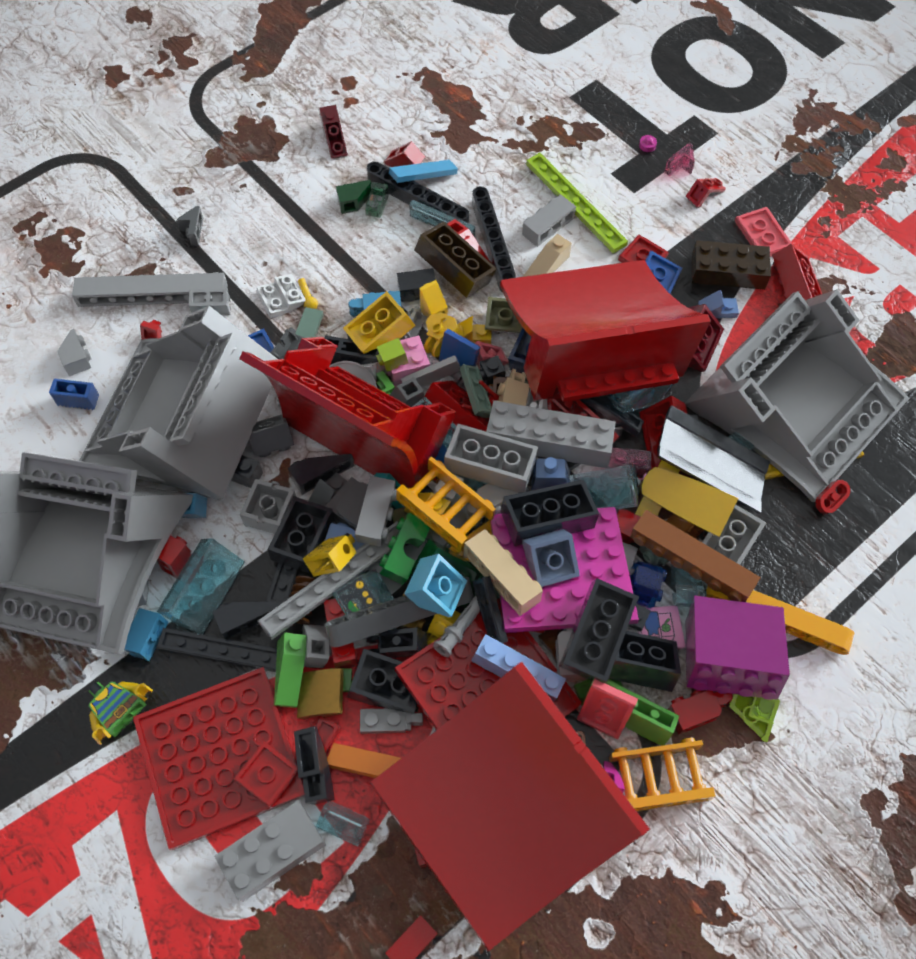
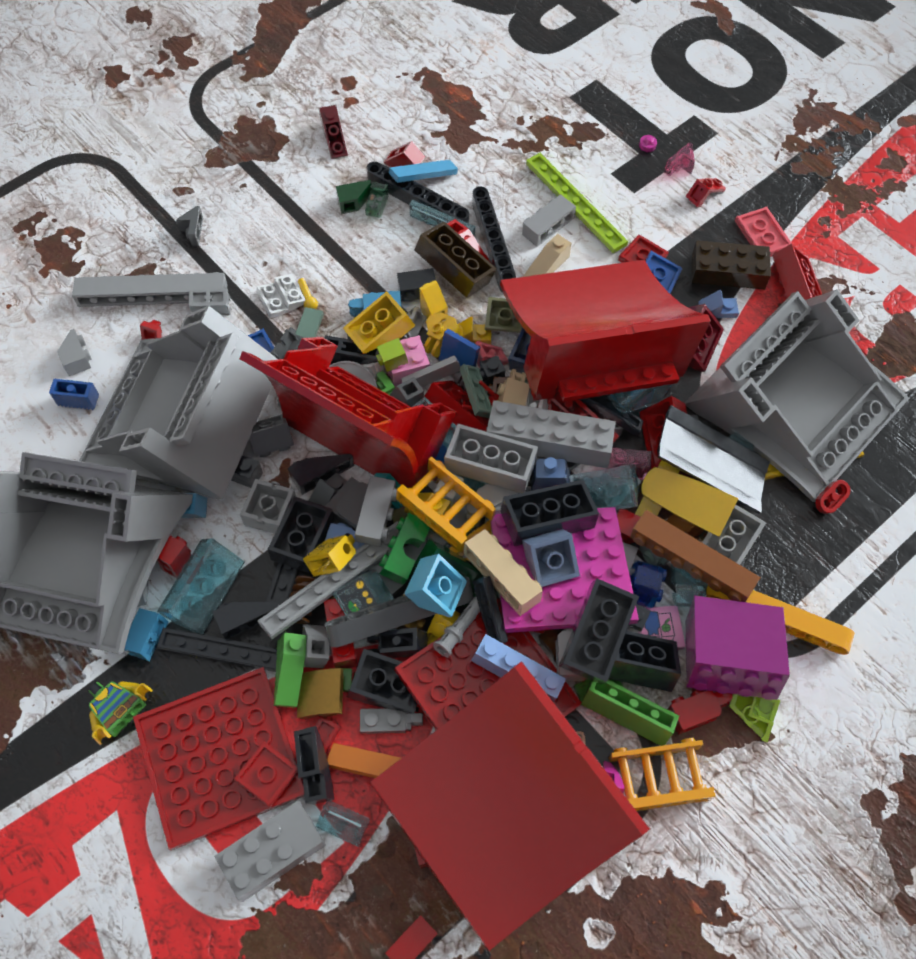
(606, 709): coral tile -> none

